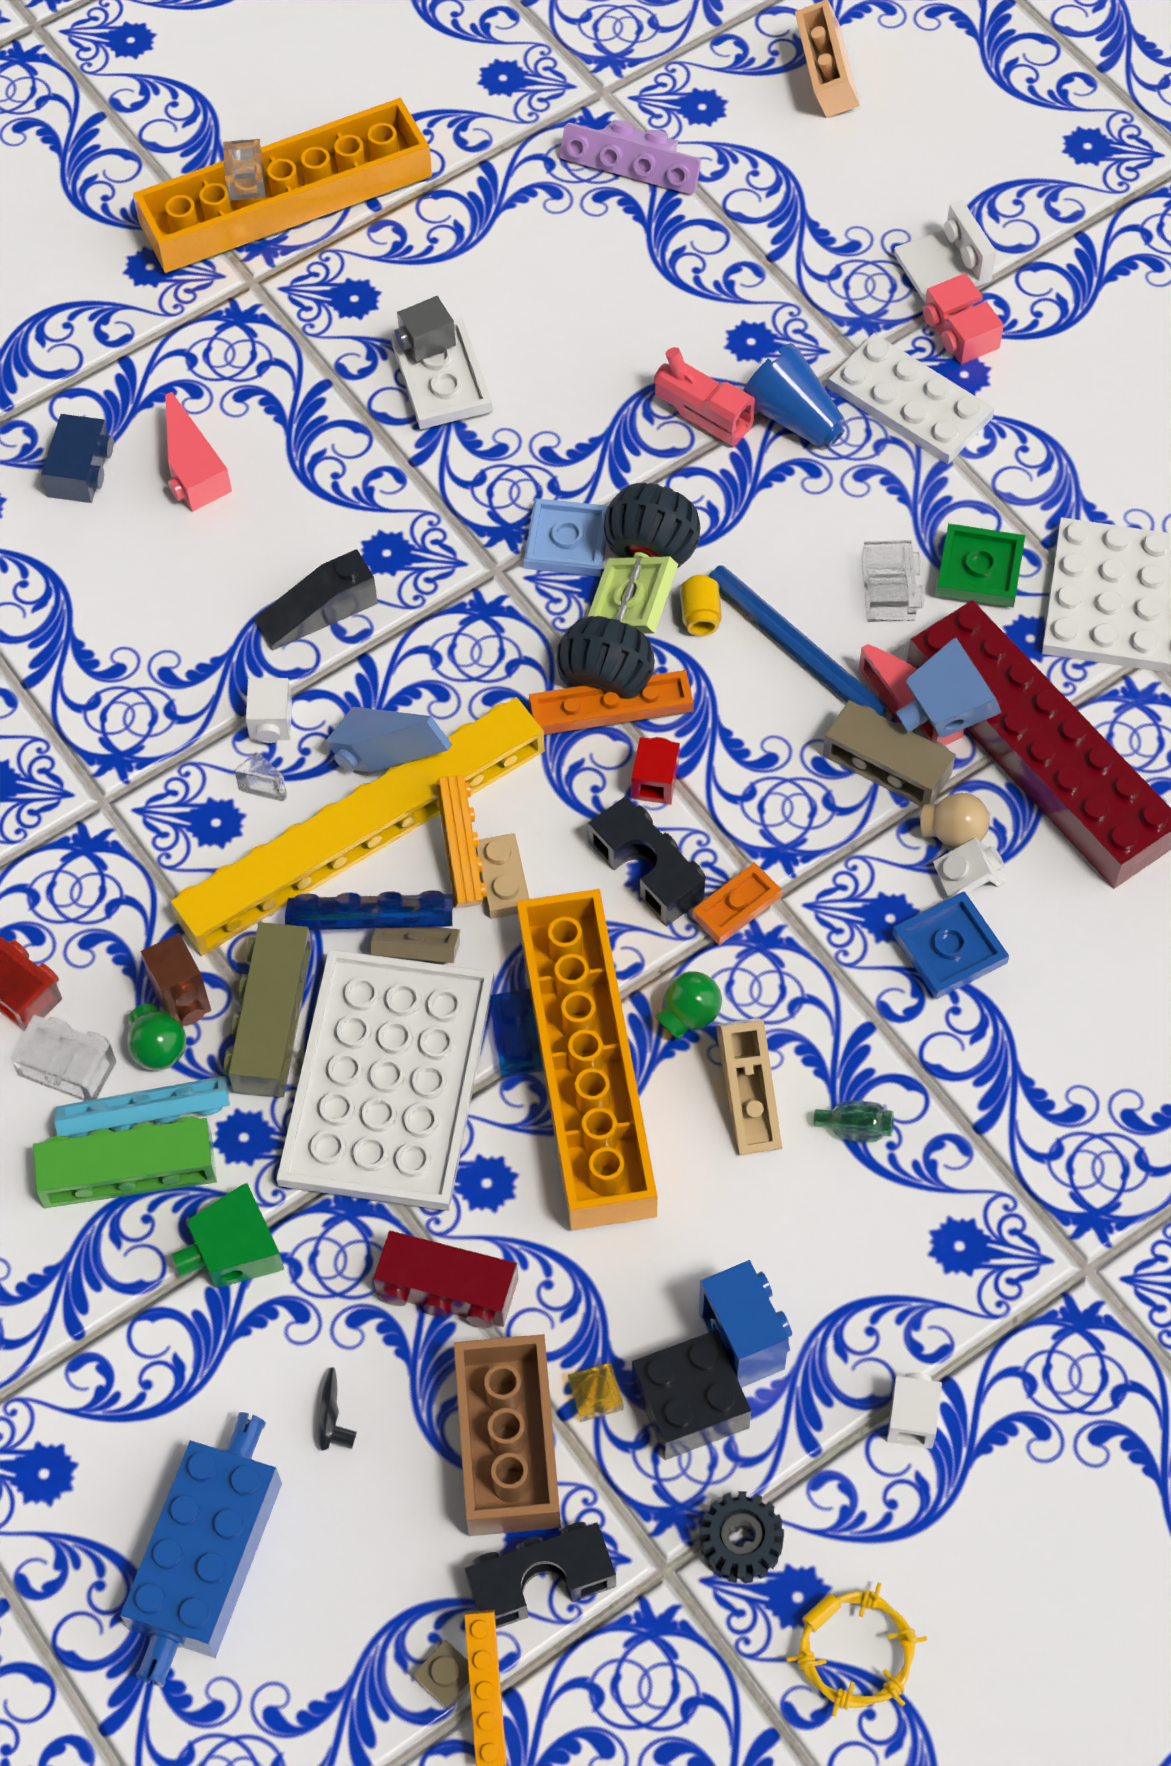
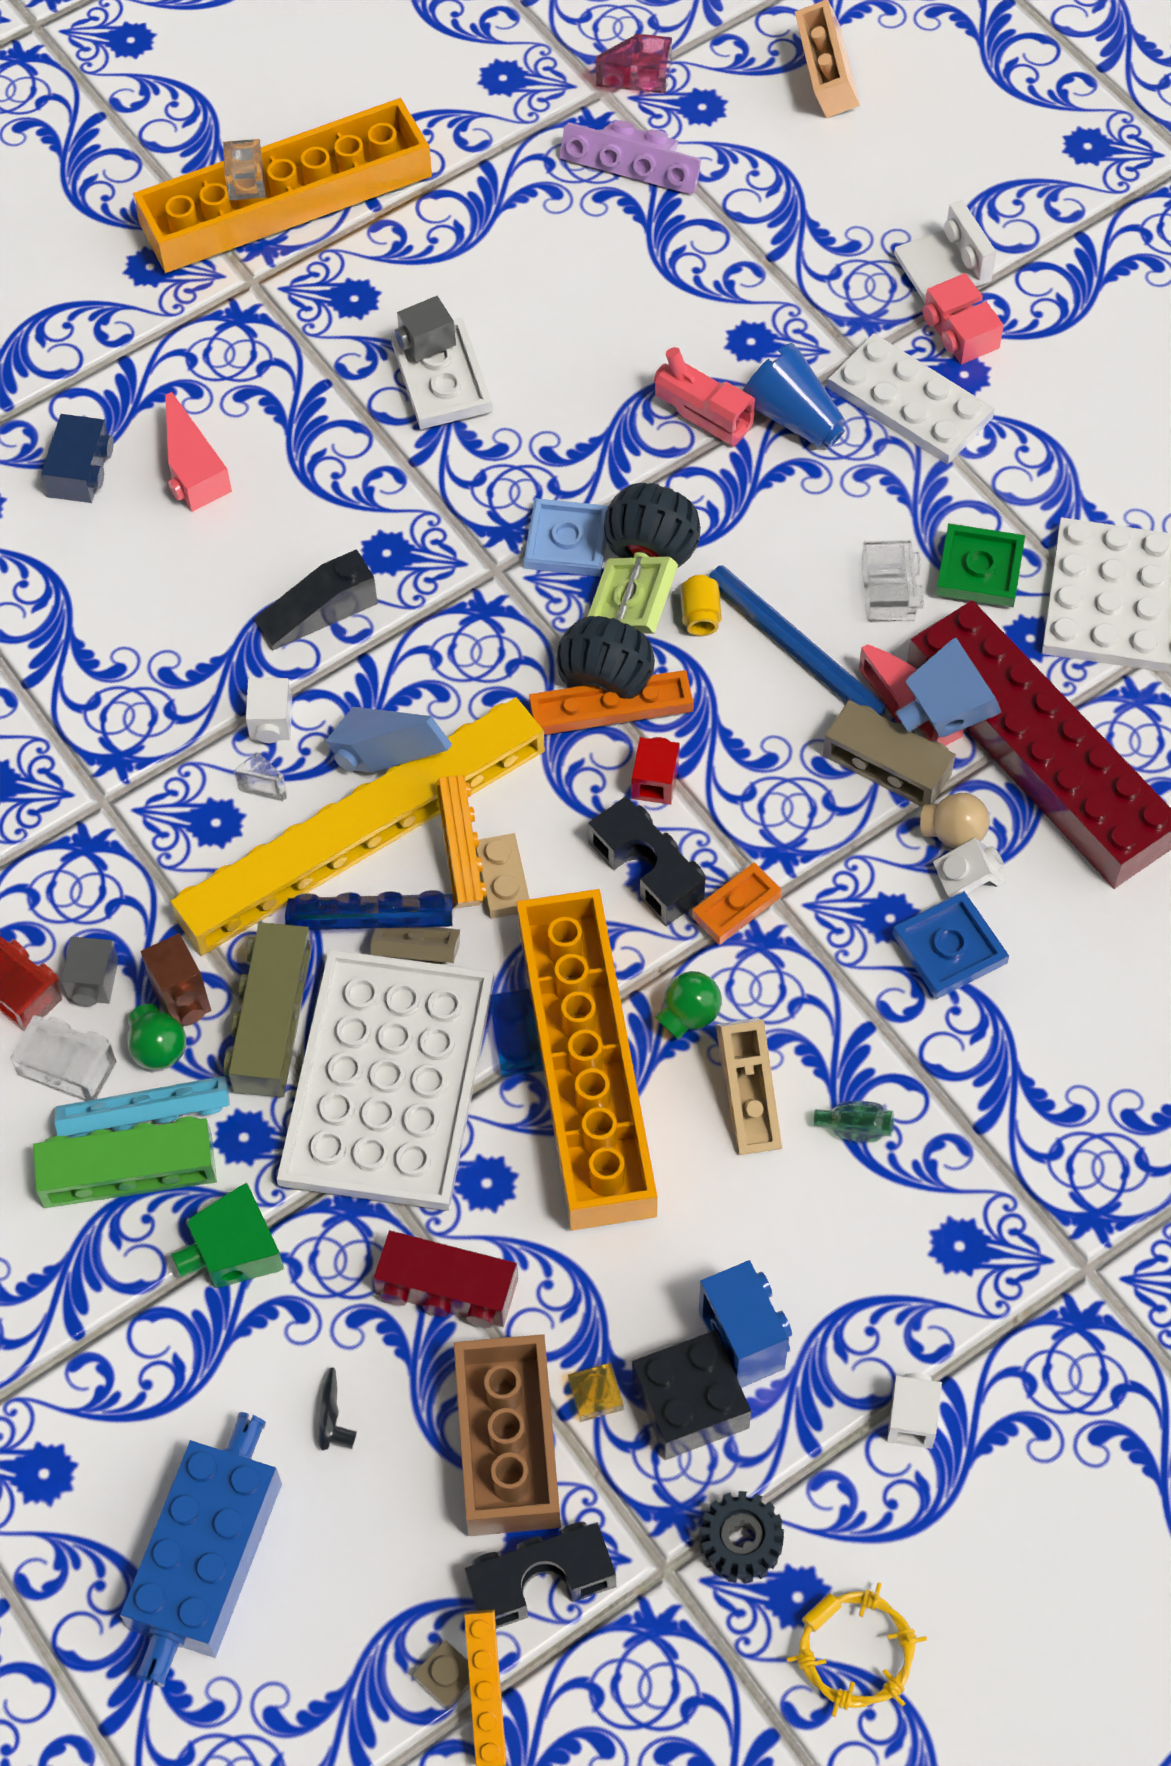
(90, 970): none -> dark grey brick
(636, 64): none -> clear pink slope

